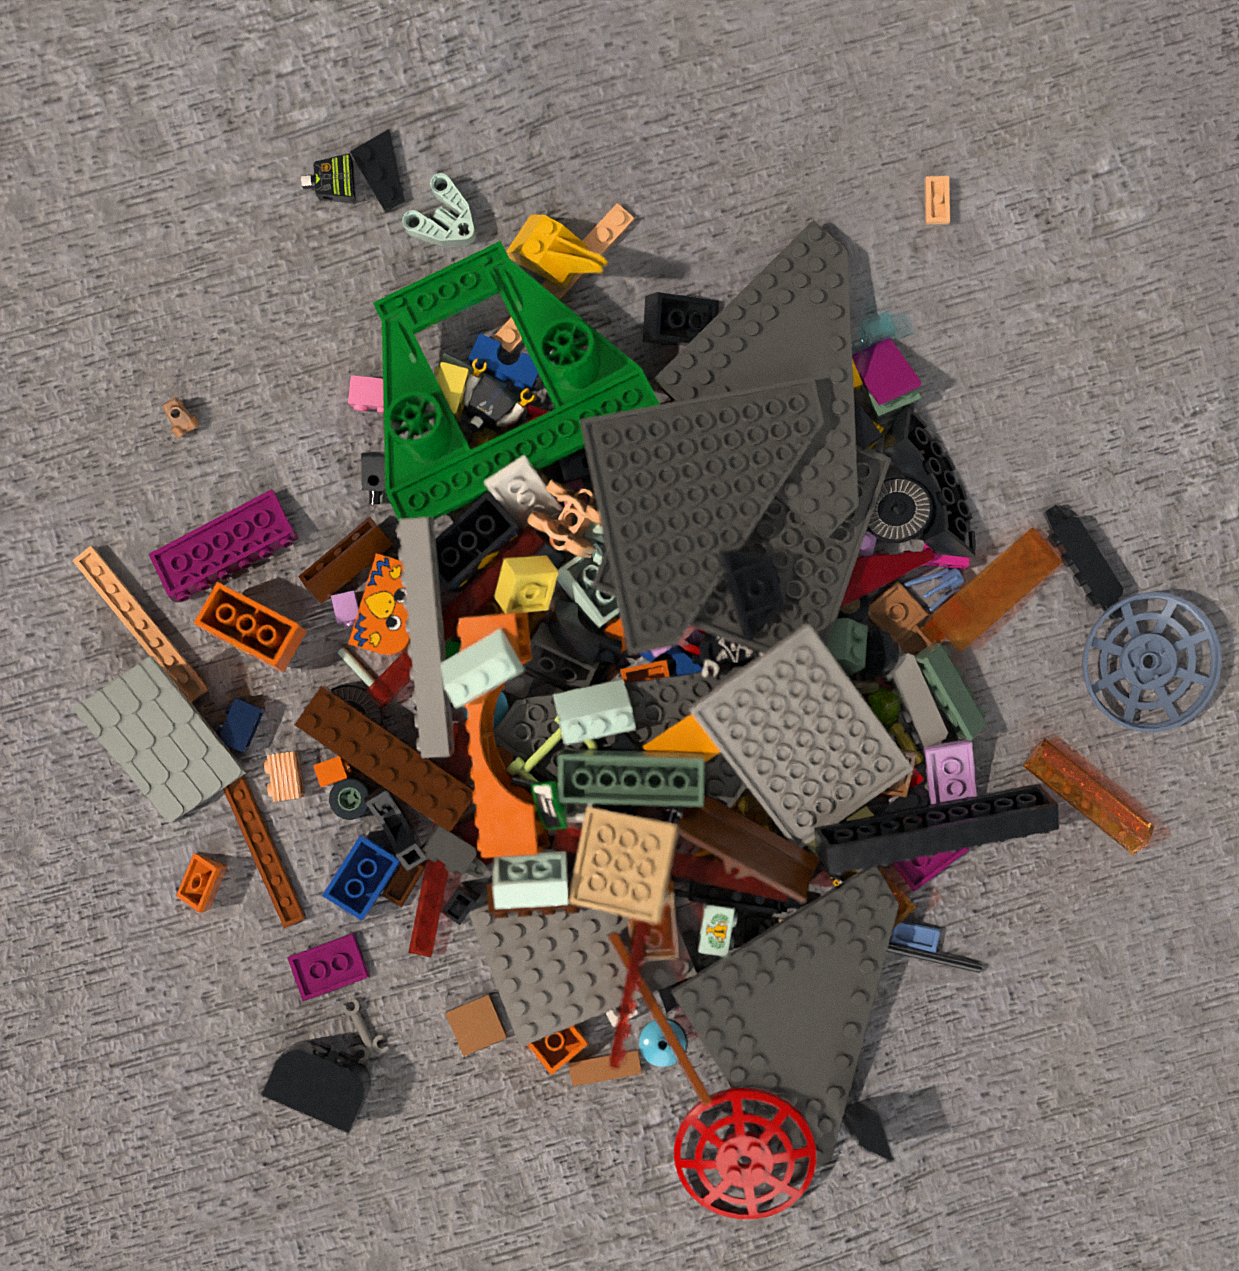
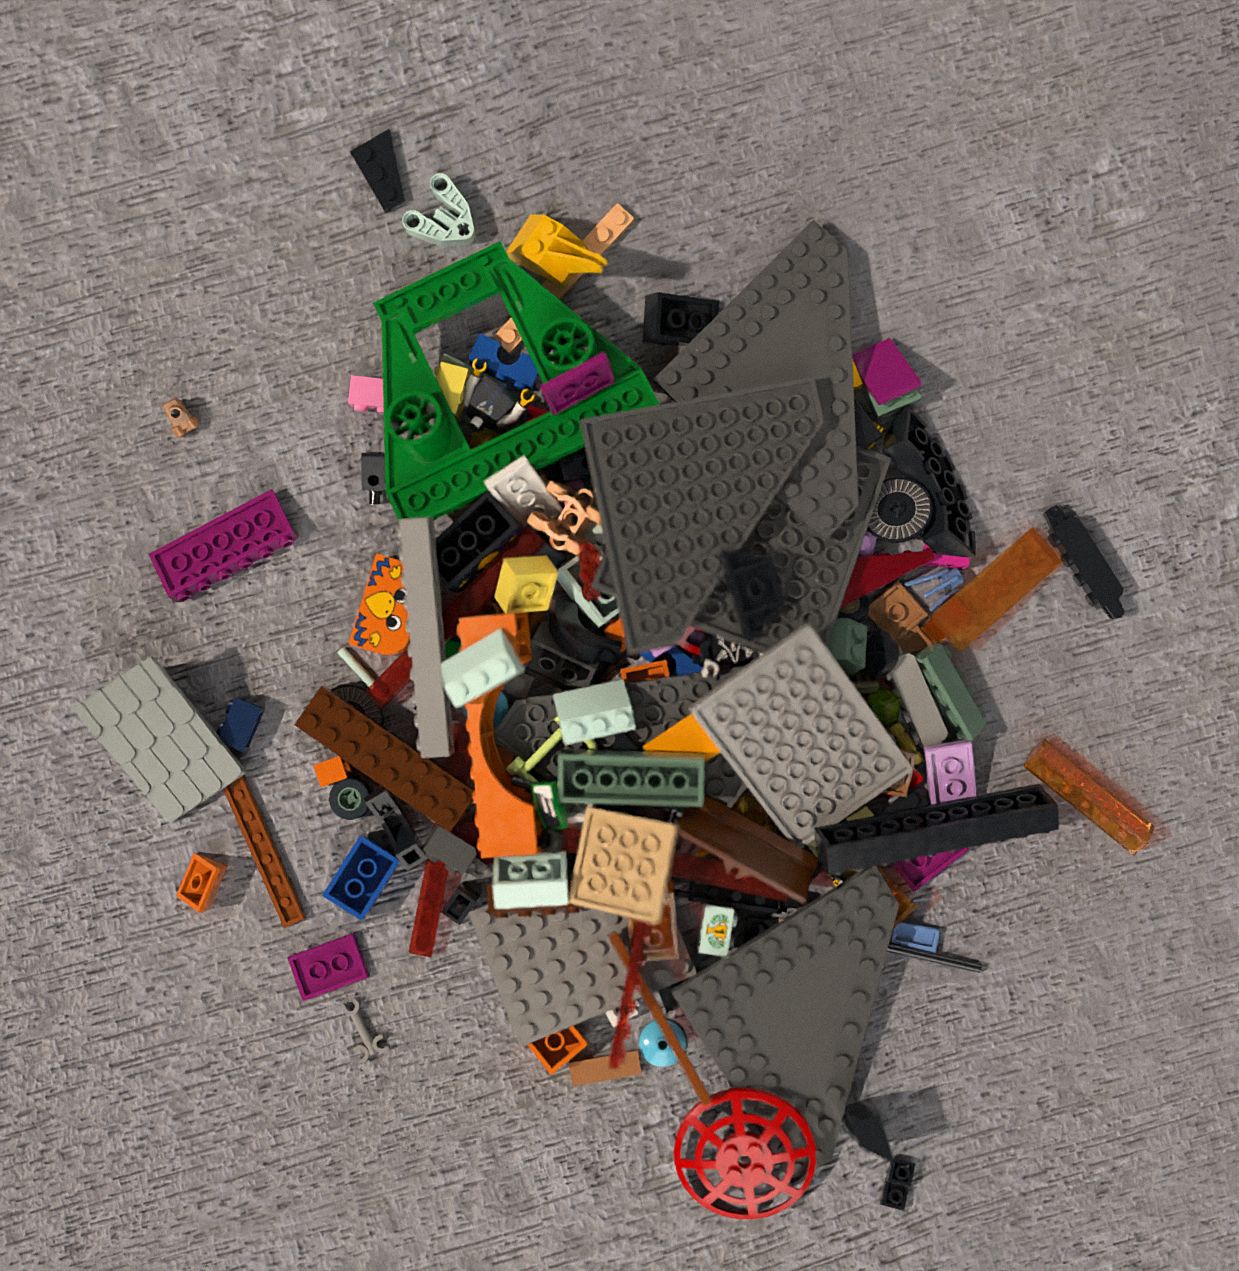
(140, 623): light nougat plate -> none
(250, 627): orange brick -> none
(284, 776): light nougat brick -> none
(320, 1084): black brick -> none
(333, 179): black torso -> none
(345, 560): reddish brown brick -> none
(346, 607): lavender brick -> none
(403, 884): reddish brown tile -> none
(476, 1025): medium nougat tile -> none
(552, 840): none -> pearl dark grey tile
(578, 383): none -> magenta tile
(589, 563): none -> clear red hinge
(877, 329): clear light blue brick -> none
(897, 1183): none -> black slope
(937, 200): light nougat plate -> none
(1163, 664): sand blue dish -> none

